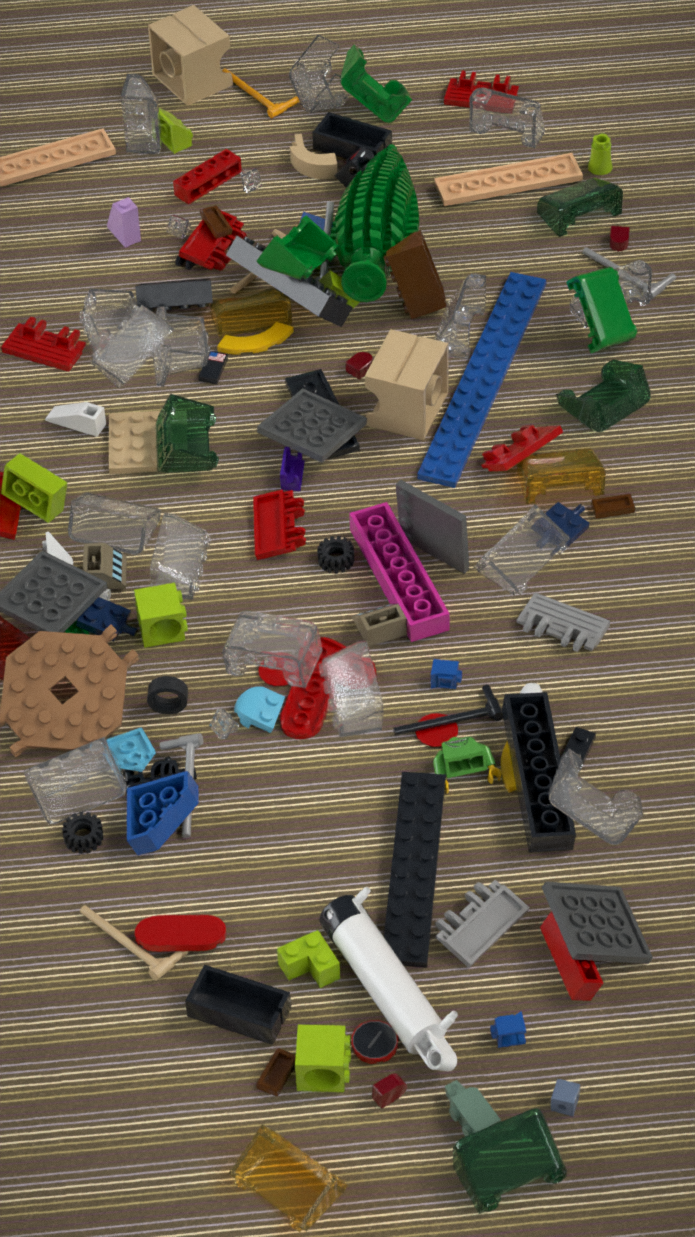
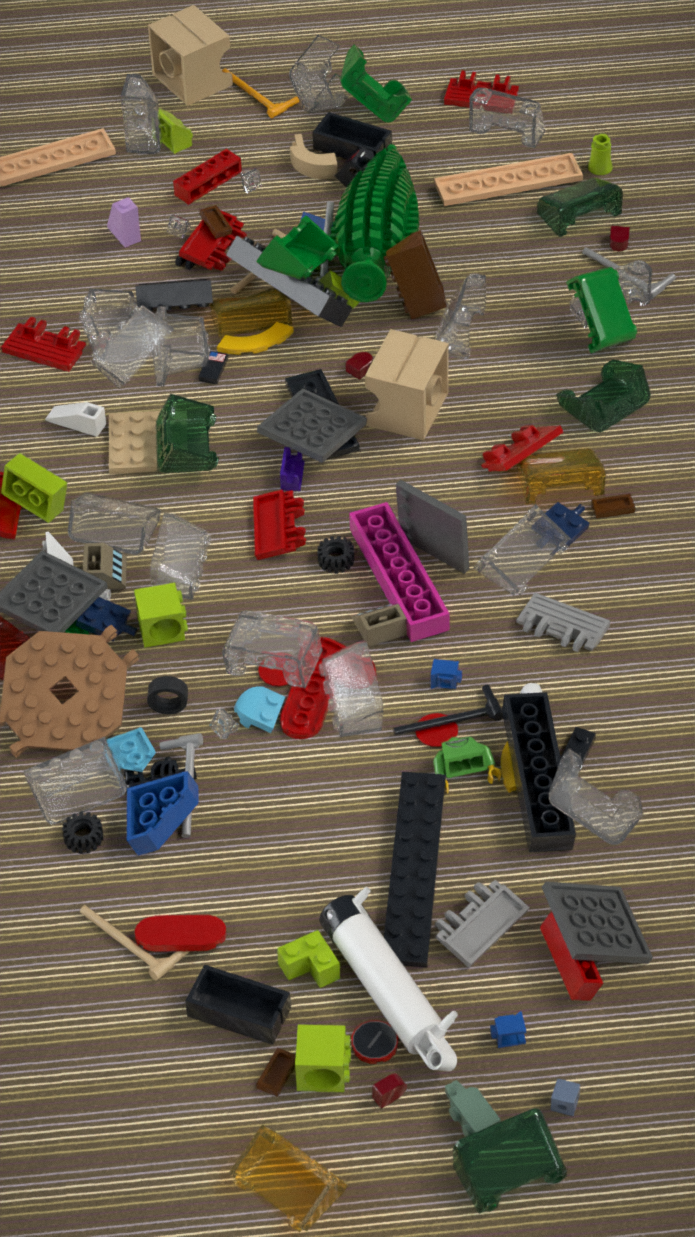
(481, 380): blue plate -> none

